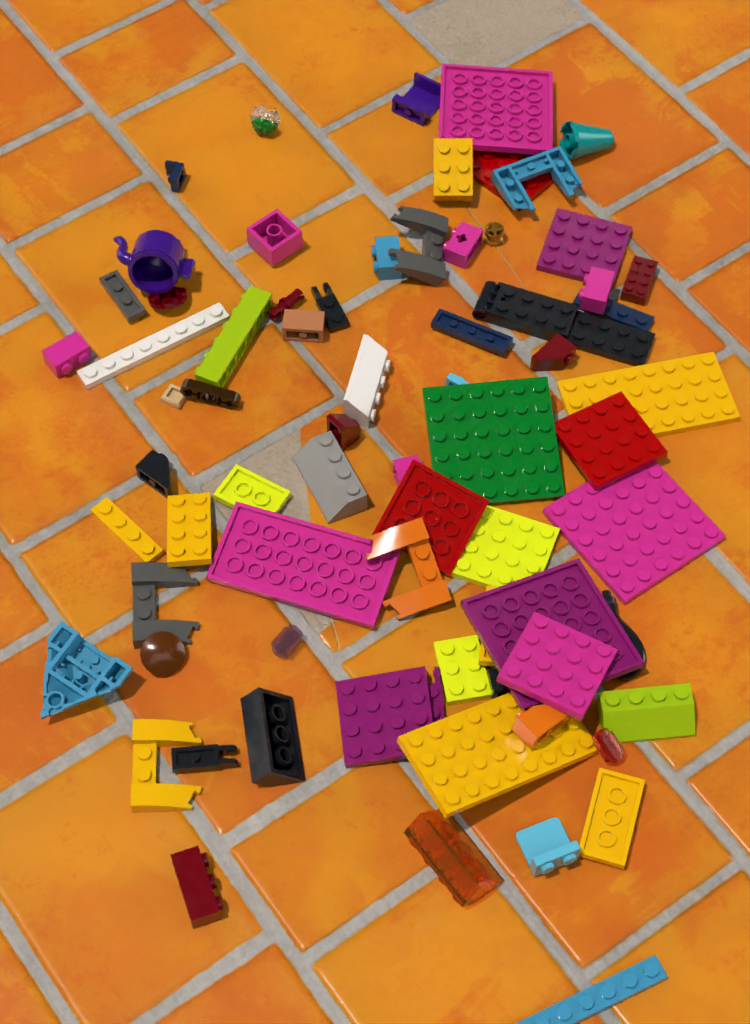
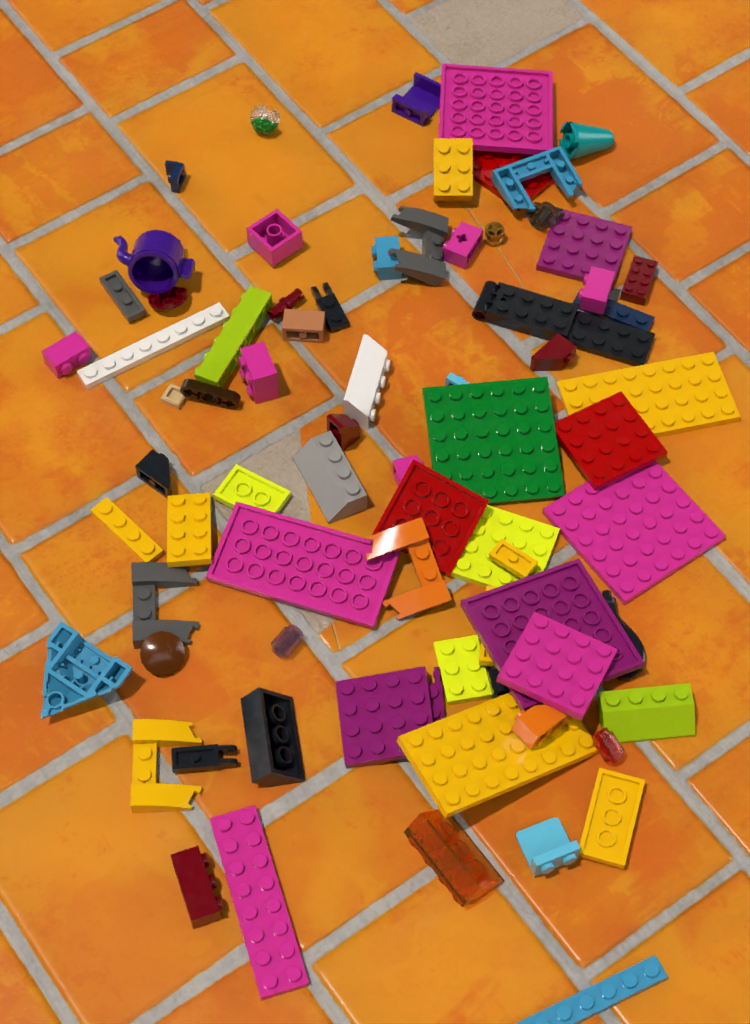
(258, 373): none -> dark pink brick
(259, 903): none -> dark pink plate
(471, 332): dark blue plate -> none
(513, 559): none -> yellow plate
(545, 212): none -> clear smoke piece

